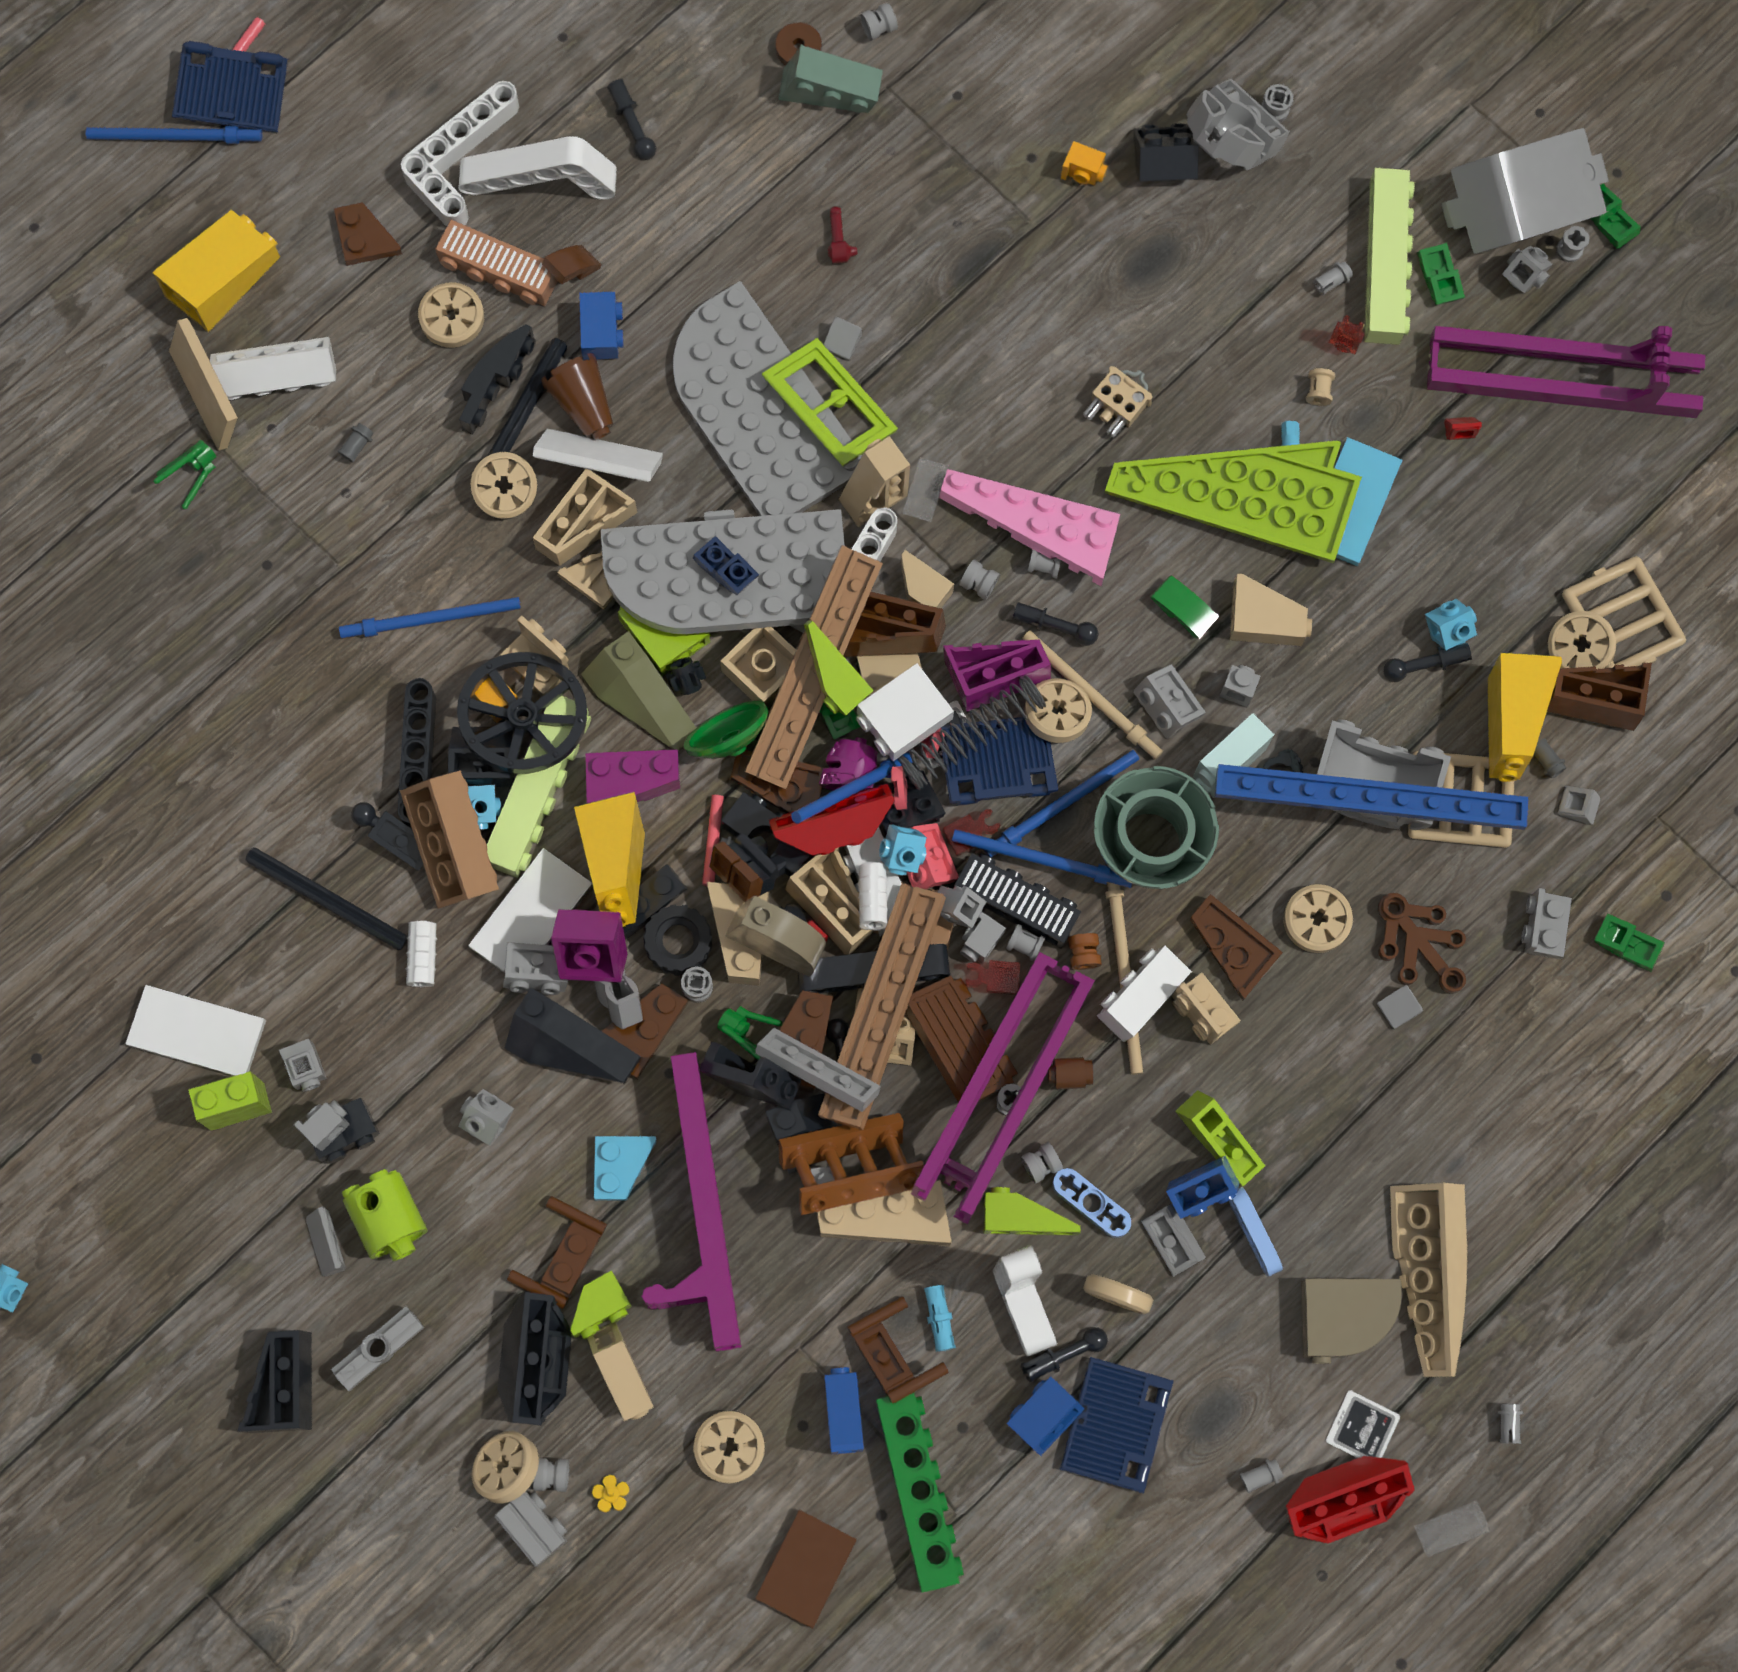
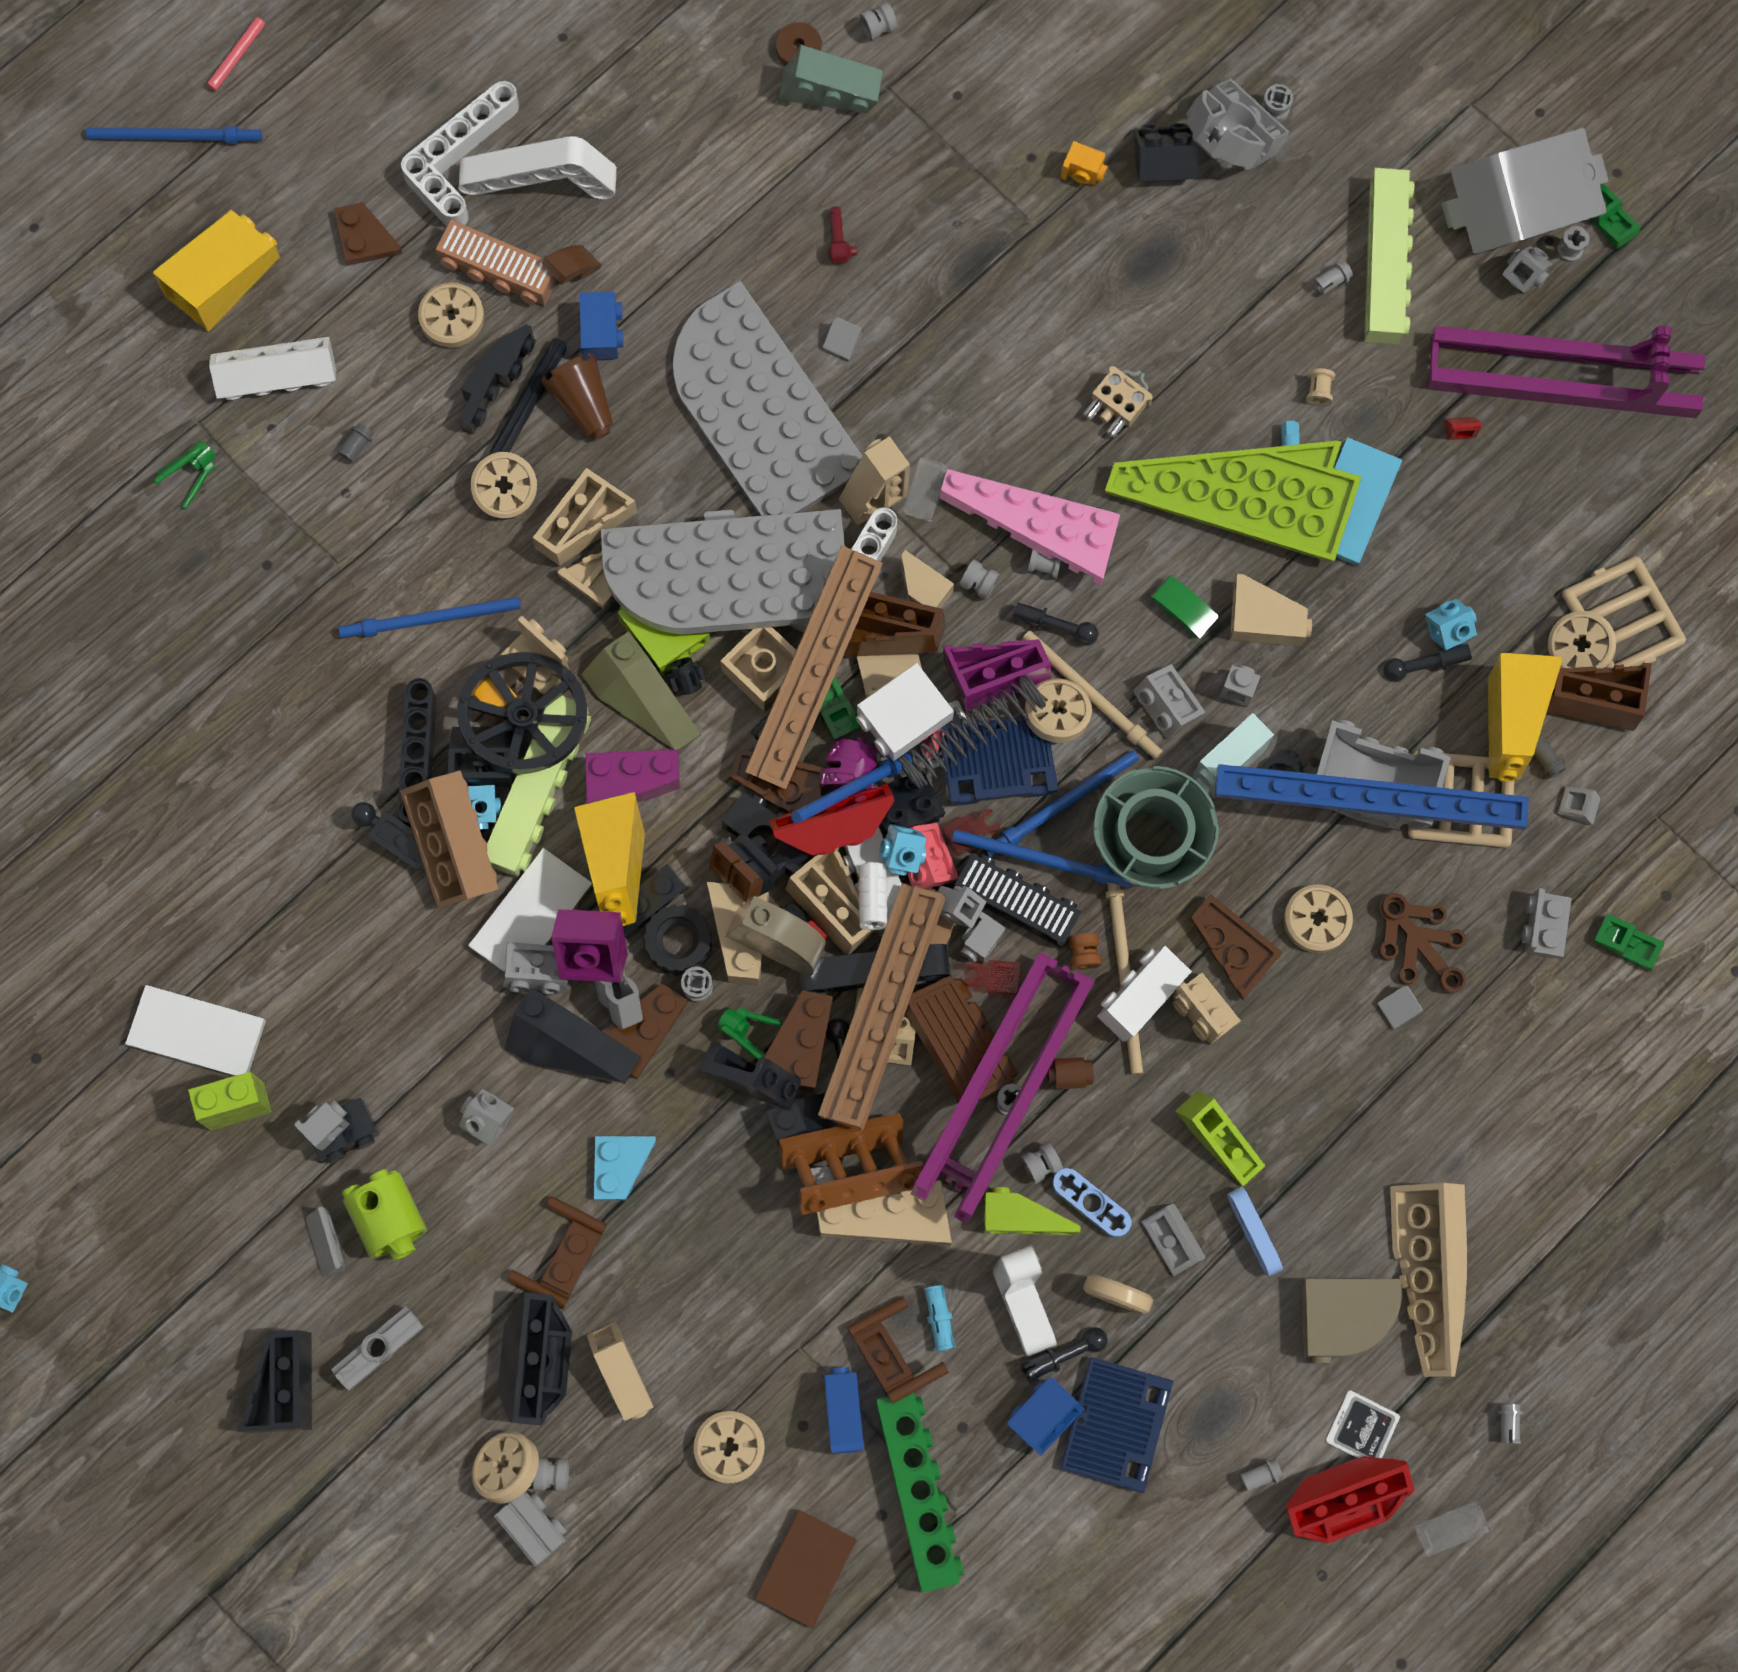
(203, 384): tan tile -> none
(230, 87): dark blue window -> none
(303, 1065): light grey window -> none
(326, 898): black axle -> none
(421, 954): white axle -> none
(597, 455): white tile -> none
(599, 1302): lime slope -> none
(611, 1494): yellow plant -> none
(644, 147): black pin -> none
(713, 836): coral bar -> none
(713, 1279): magenta piece -> none
(725, 567): dark blue slope -> none
(727, 731): green dish -> none
(818, 1069): light grey plate -> none
(836, 676): lime slope -> none
(849, 388): lime door -> none
(900, 787): coral tile -> none
(1025, 942): light grey bush -> none
(1203, 1187): blue brick -> none
(1347, 335): clear red plate -> none
(1440, 275): green slope -> none

